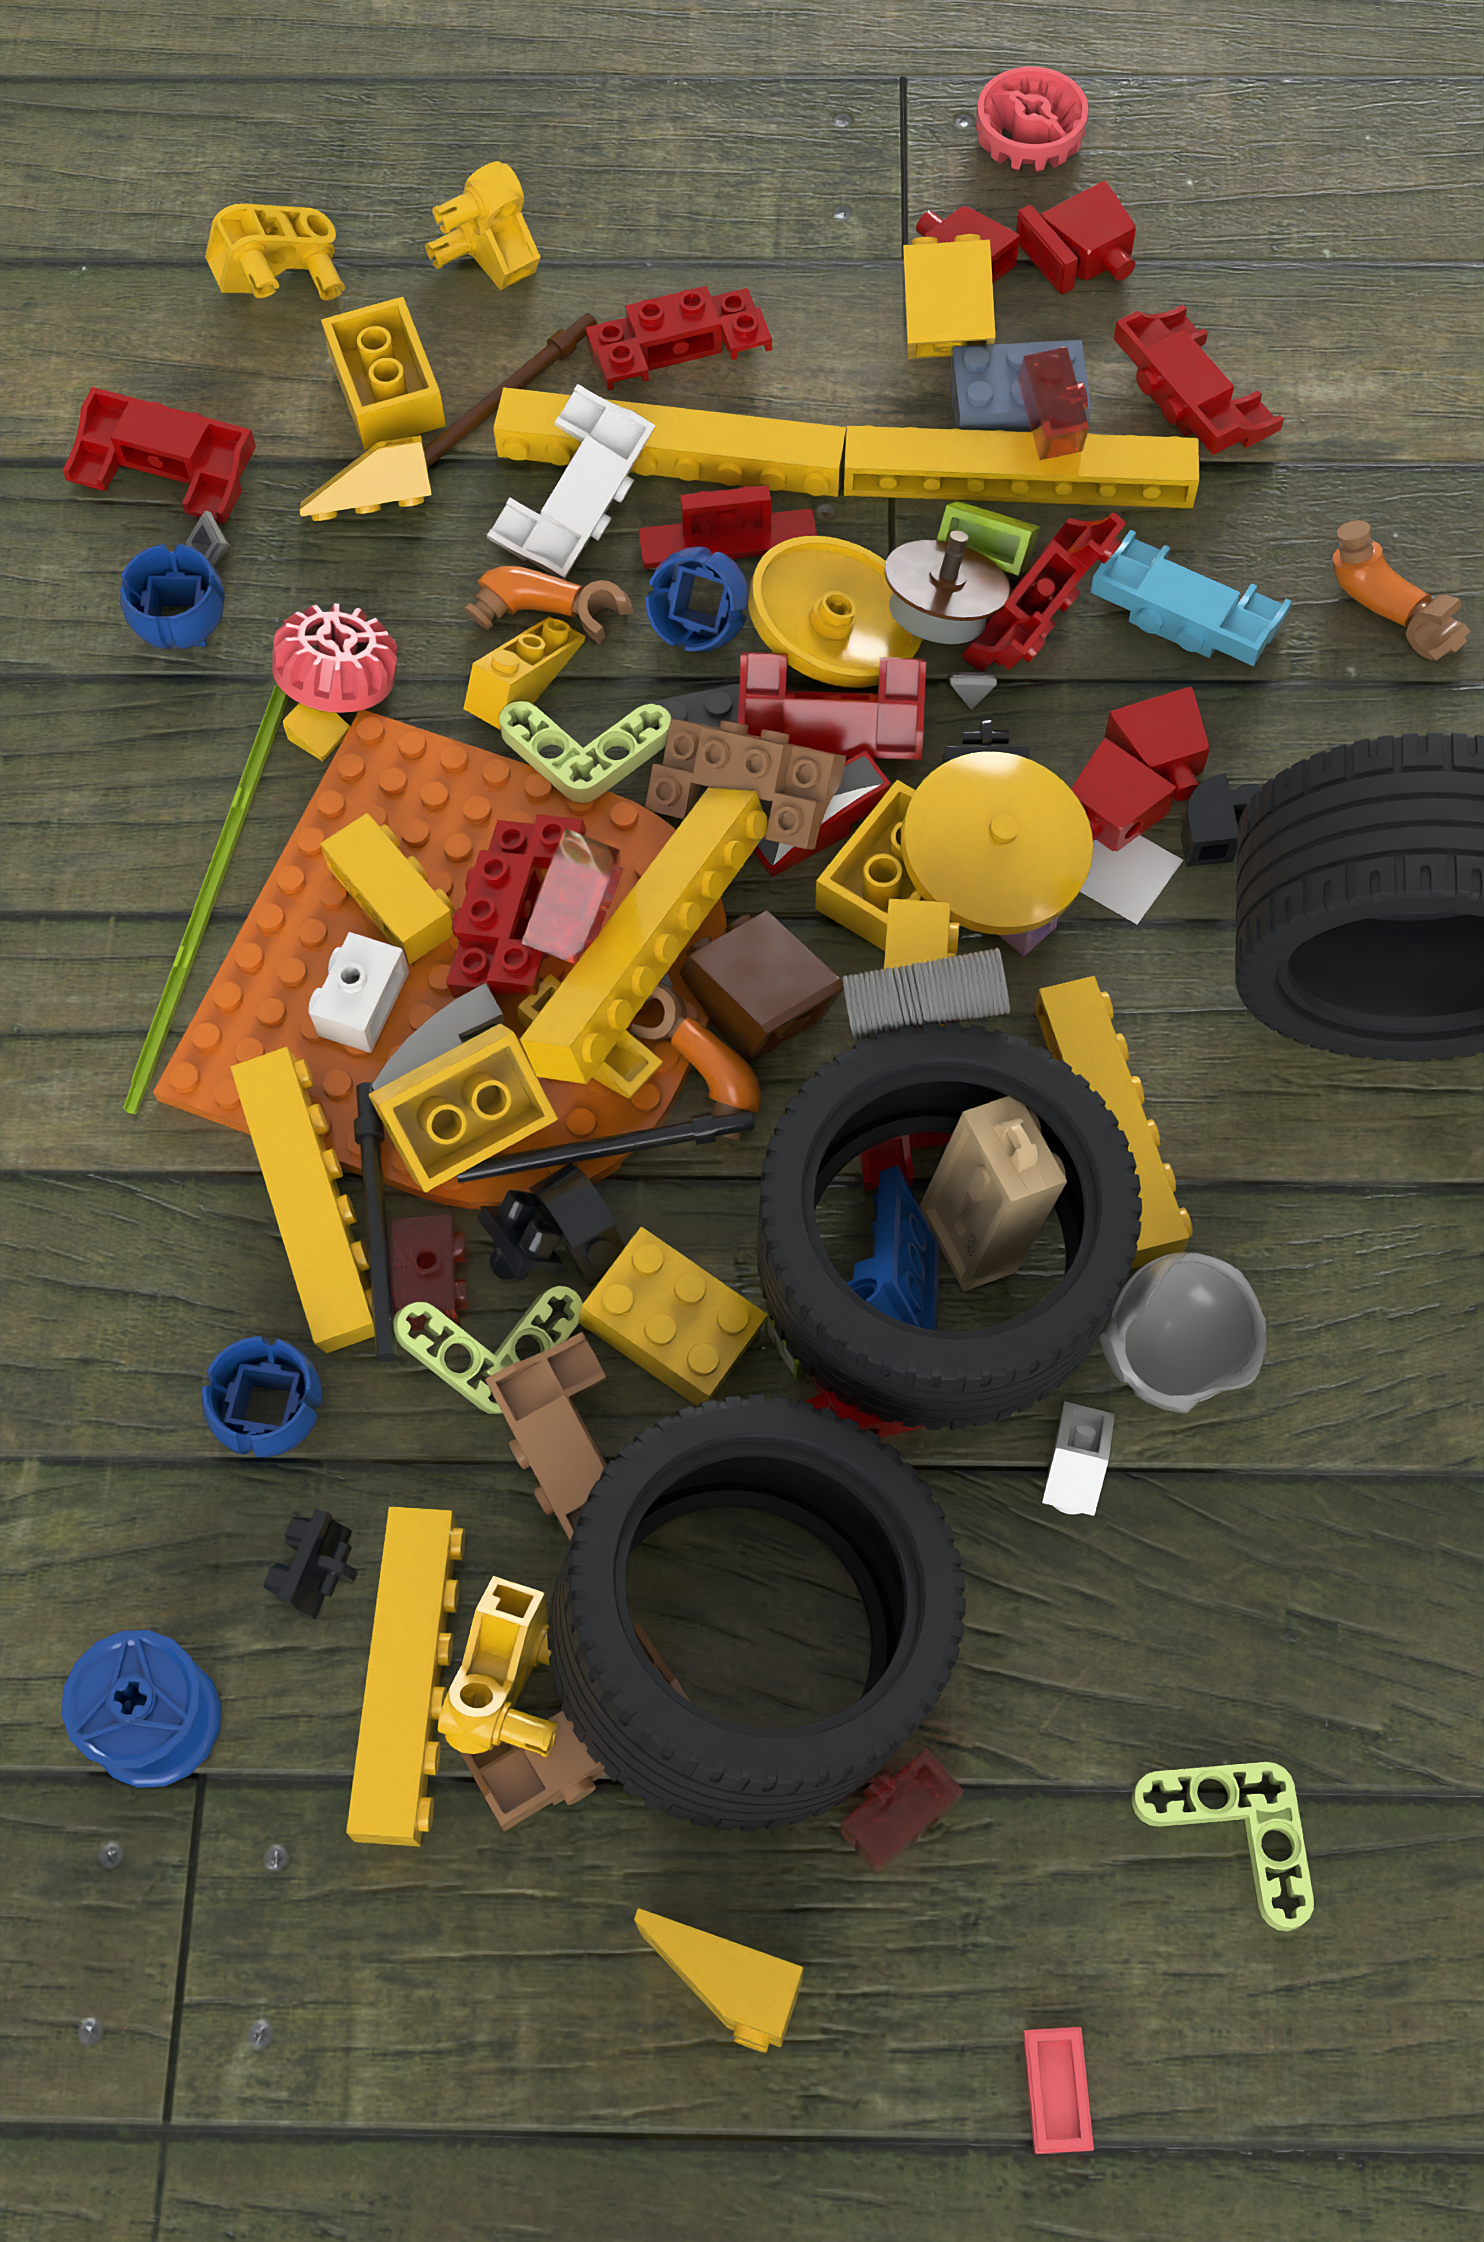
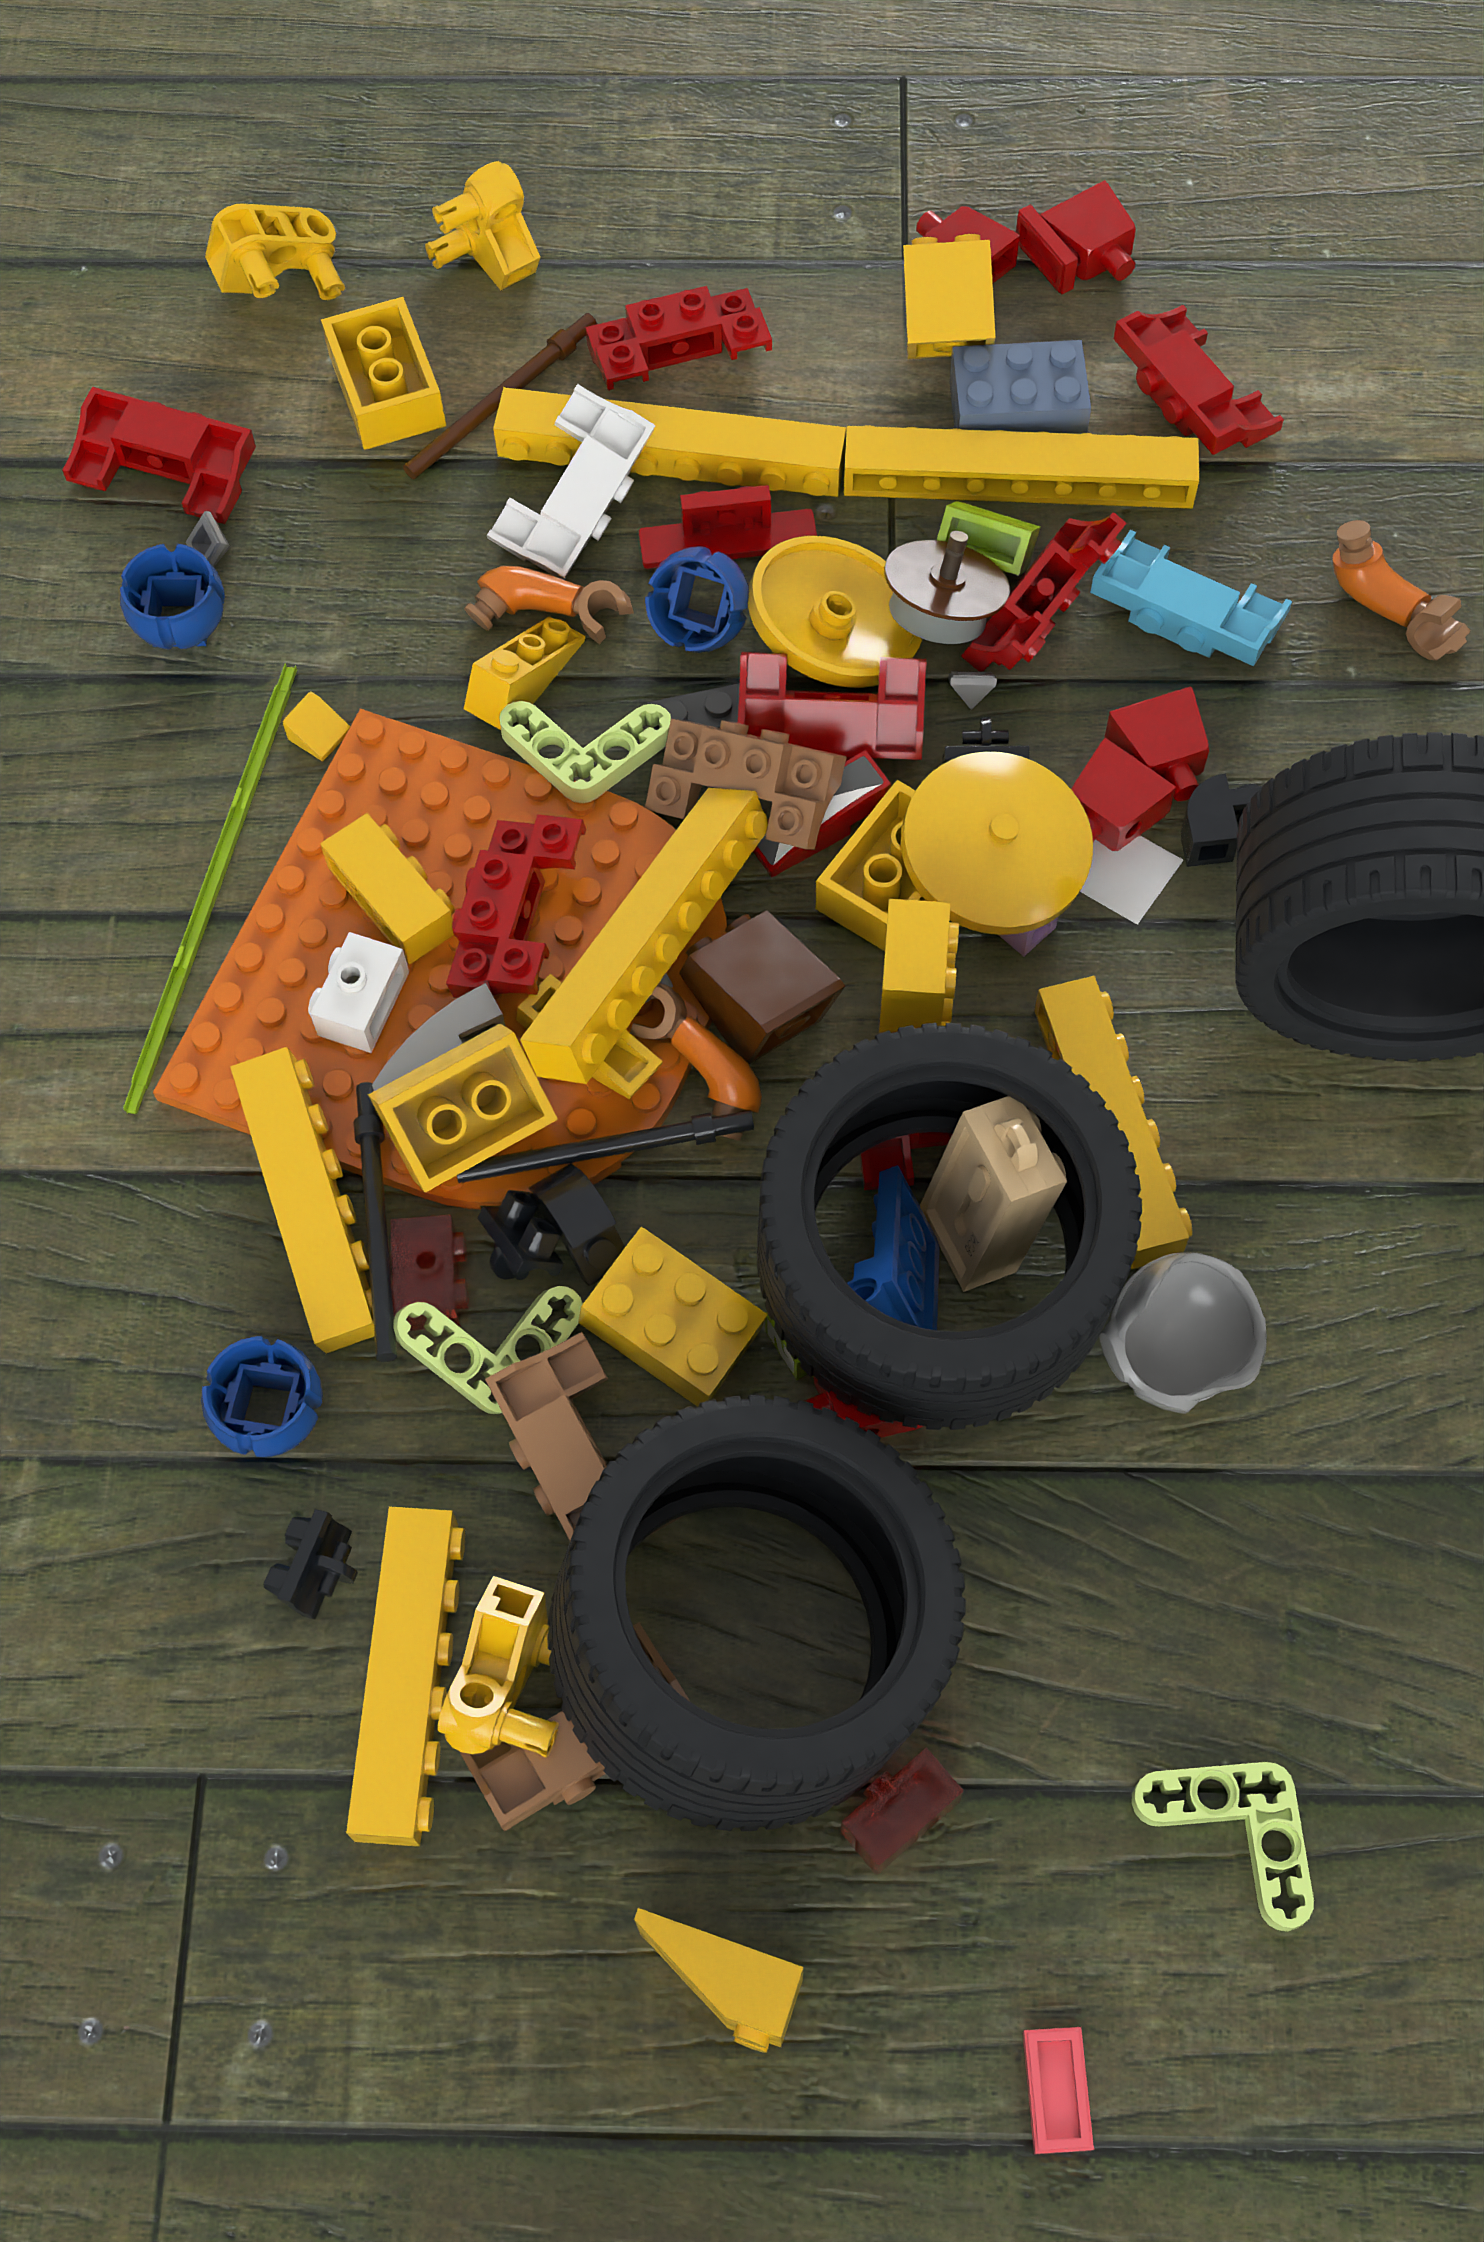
(141, 1708): blue piece -> none
(332, 673): coral gear -> none
(380, 475): yellow slope -> none
(568, 905): clear red brick -> none
(926, 993): light grey piece -> none
(1040, 110): coral gear -> none
(1054, 403): clear red brick -> none
(1079, 1459): white slope -> none

